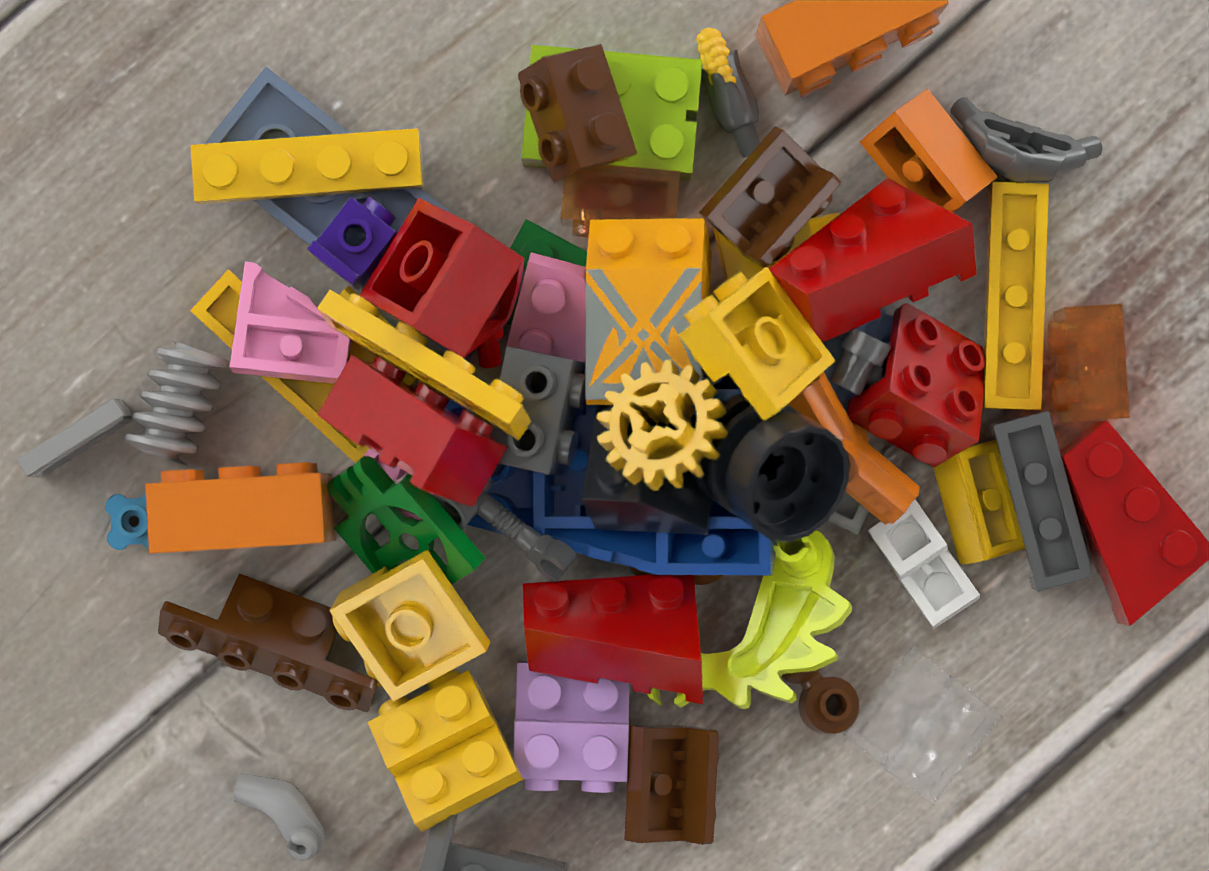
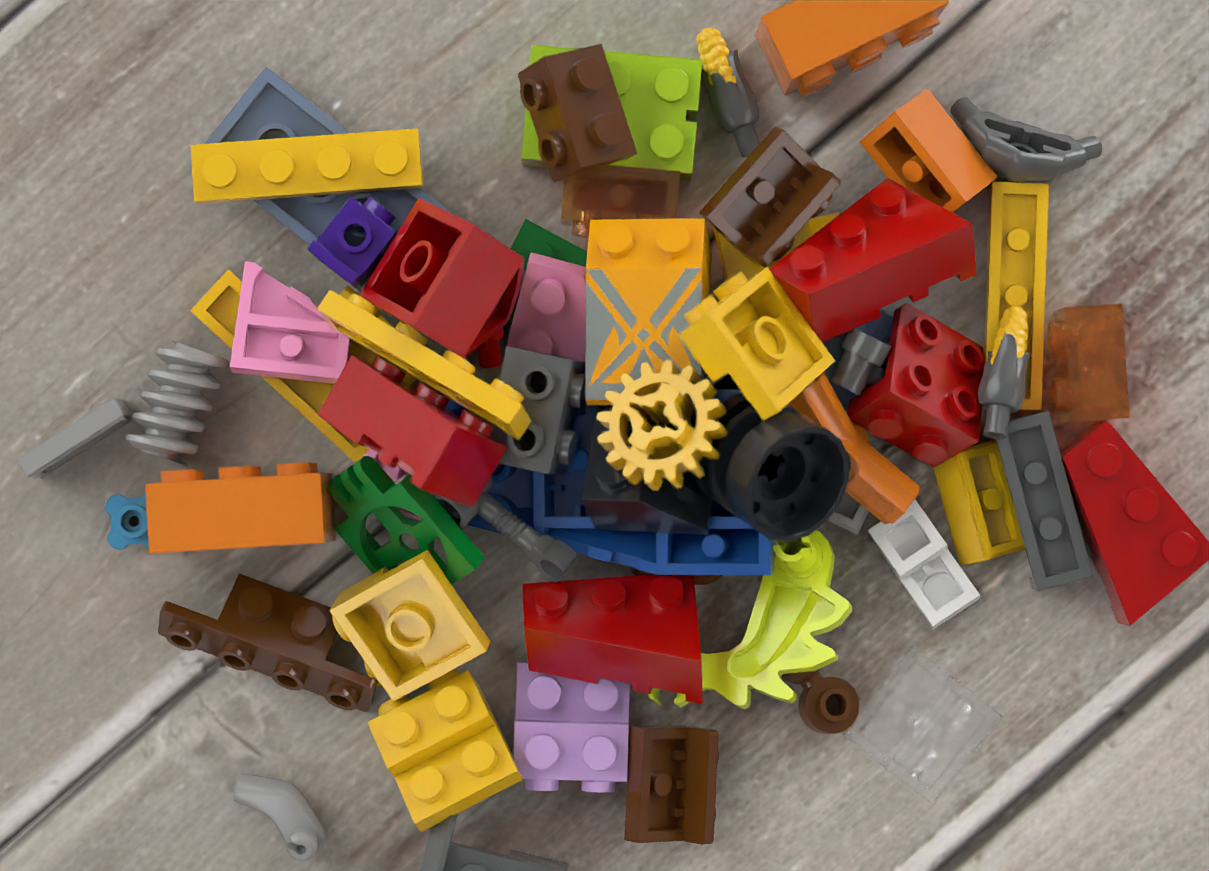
(1005, 372): none -> dark grey piece

